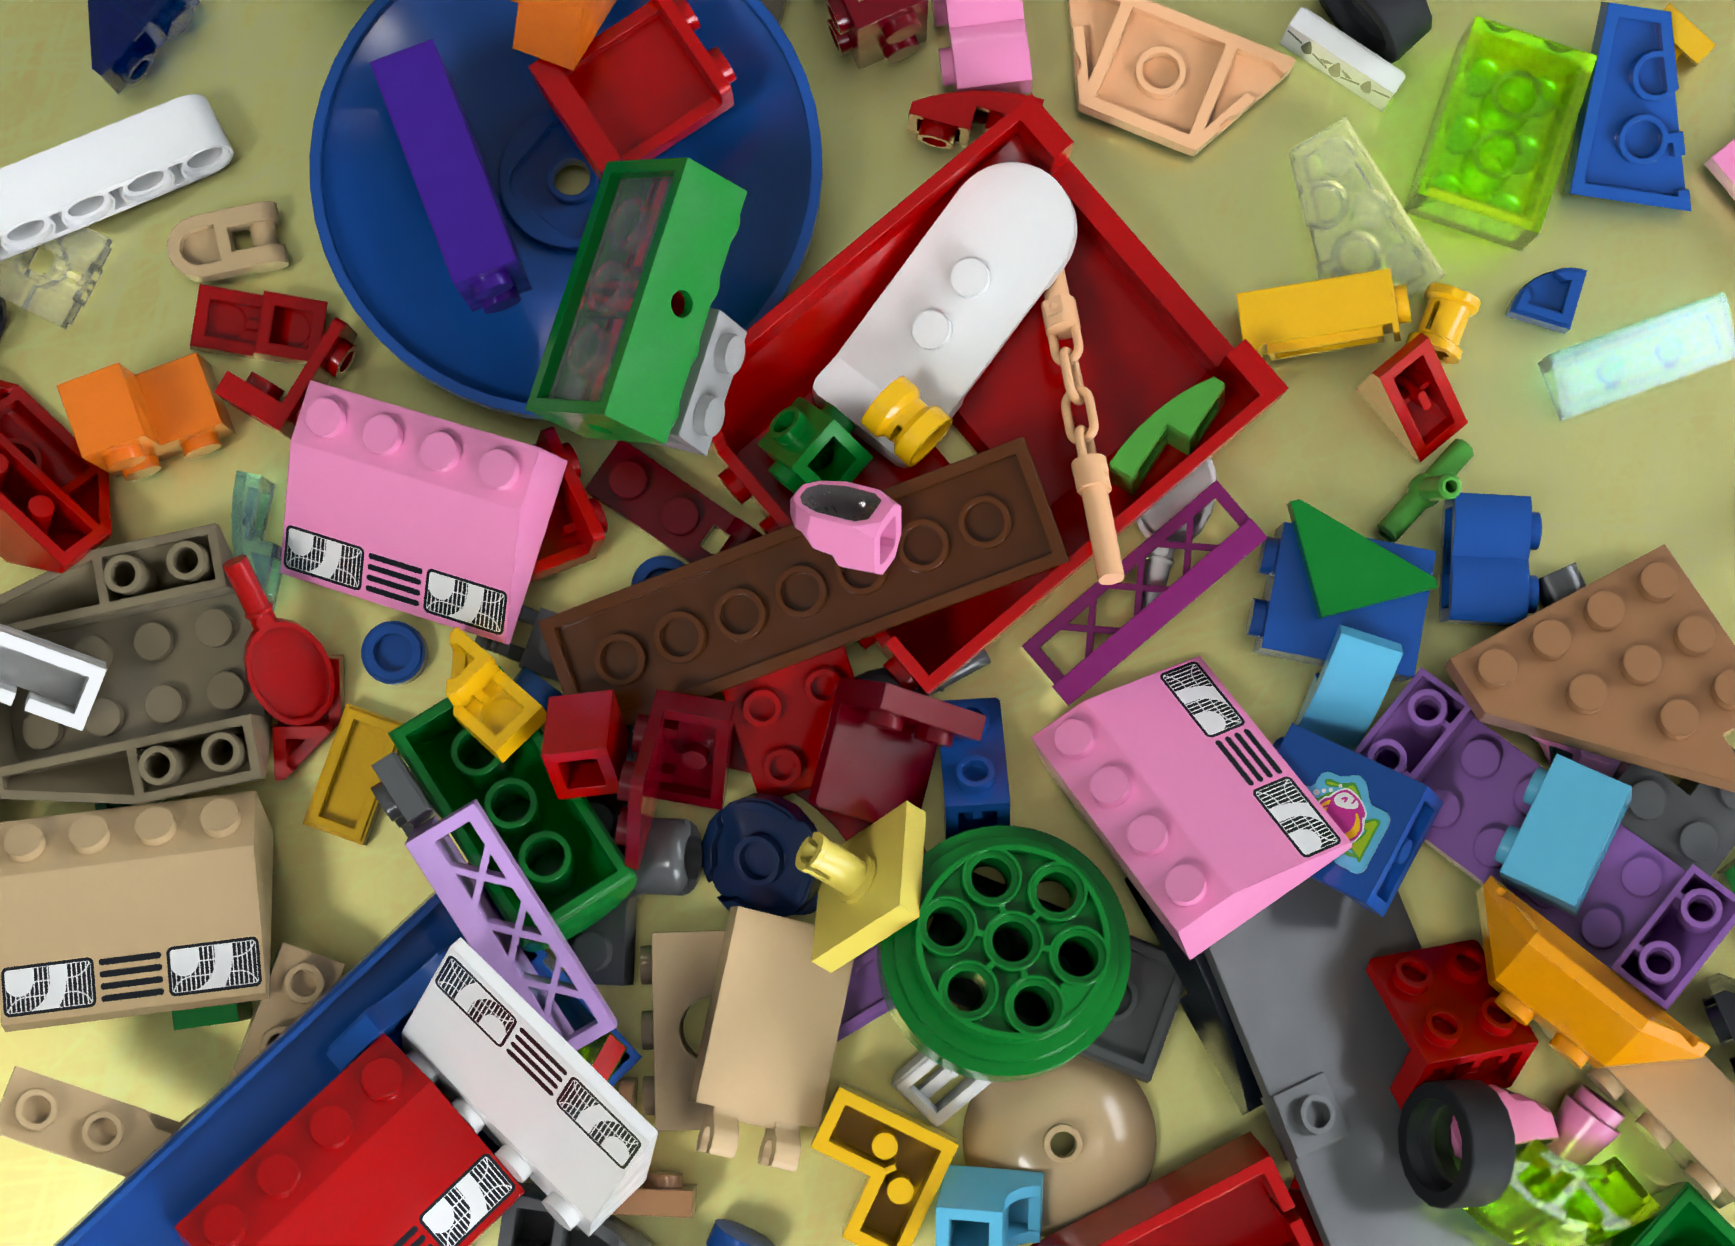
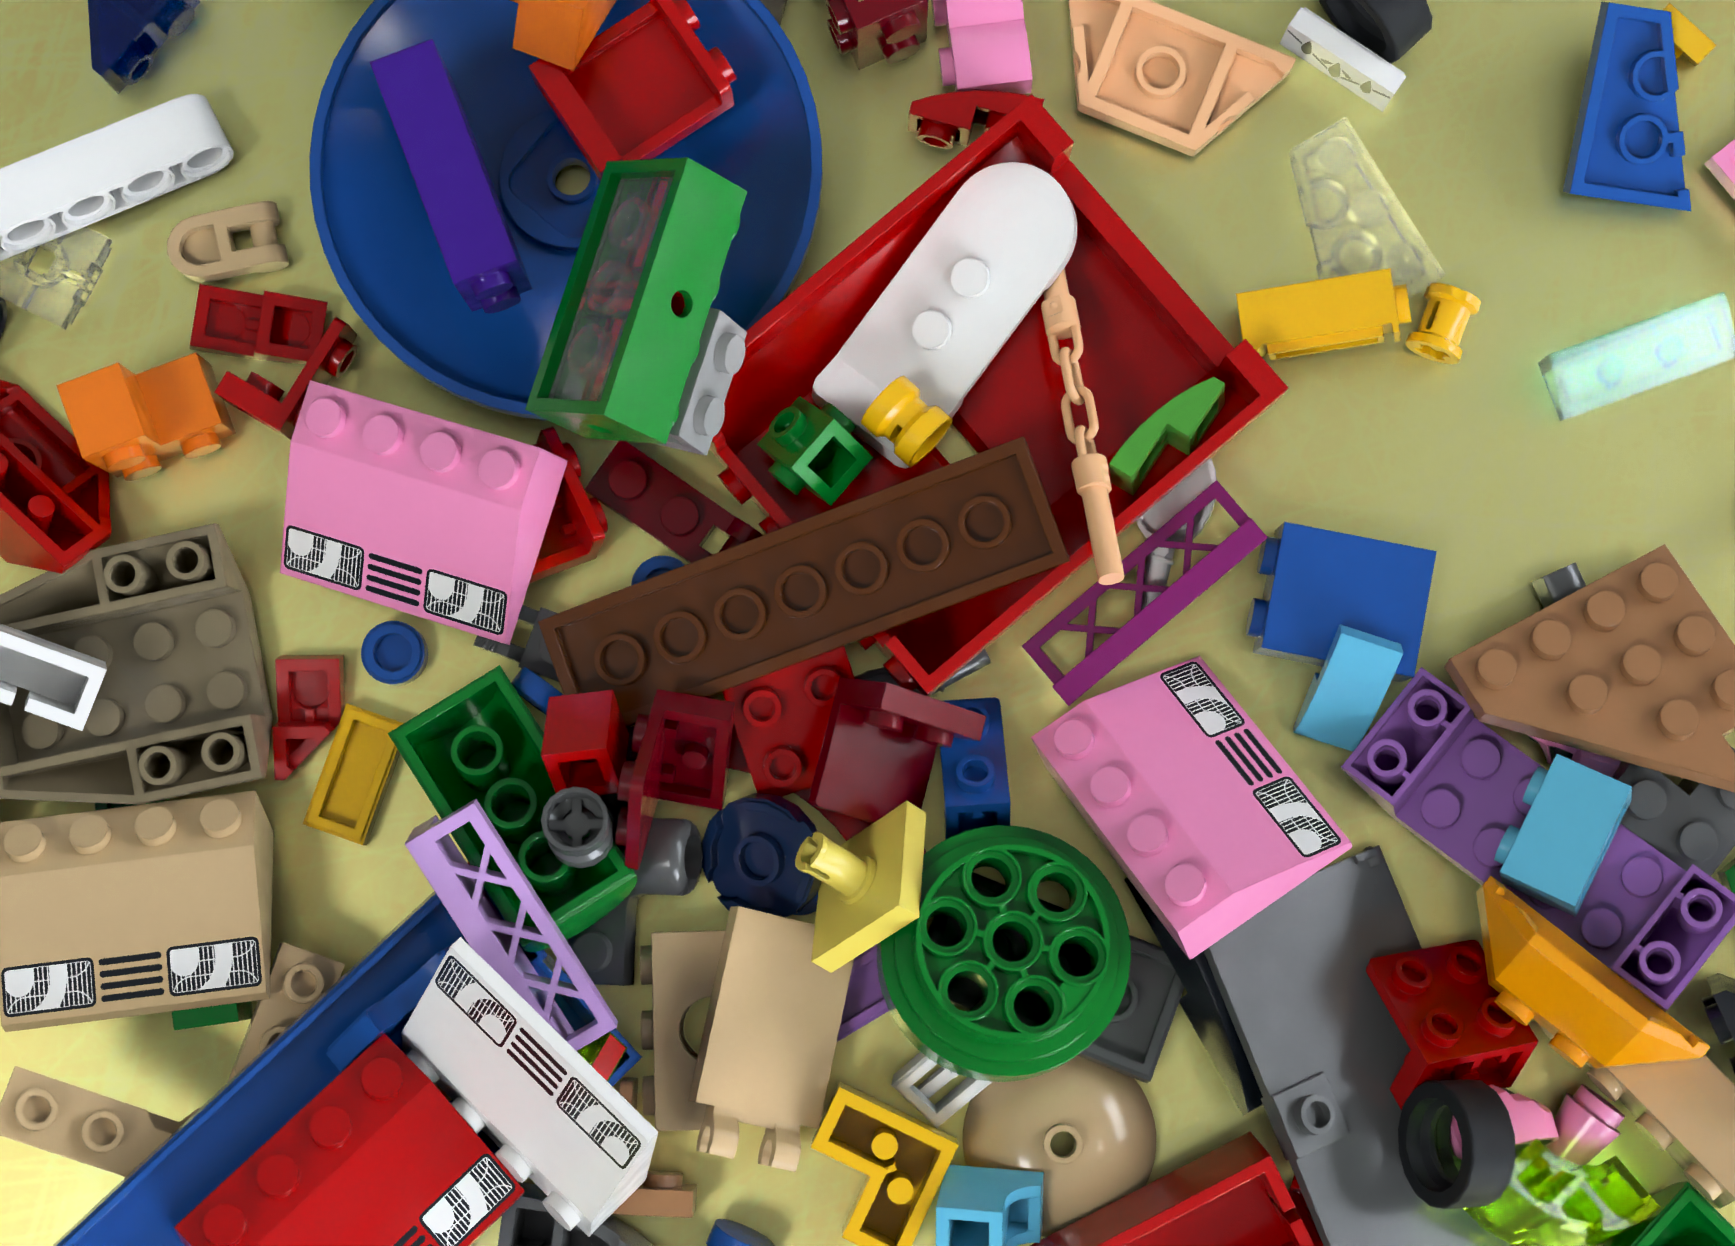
(249, 521): clear light blue slope -> none
(281, 657): red piece -> none
(401, 794): dark grey hinge -> none
(488, 700): yellow slope -> none
(574, 814): none -> dark grey wheel
(849, 522): bright pink rock -> none
(1347, 568): green tile -> none
(1372, 805): blue panel -> none
(1415, 398): red slope -> none
(1427, 489): bright green piece -> none
(1487, 559): blue brick -> none
(1500, 133): clear neon green brick -> none
(1549, 299): blue tile -> none

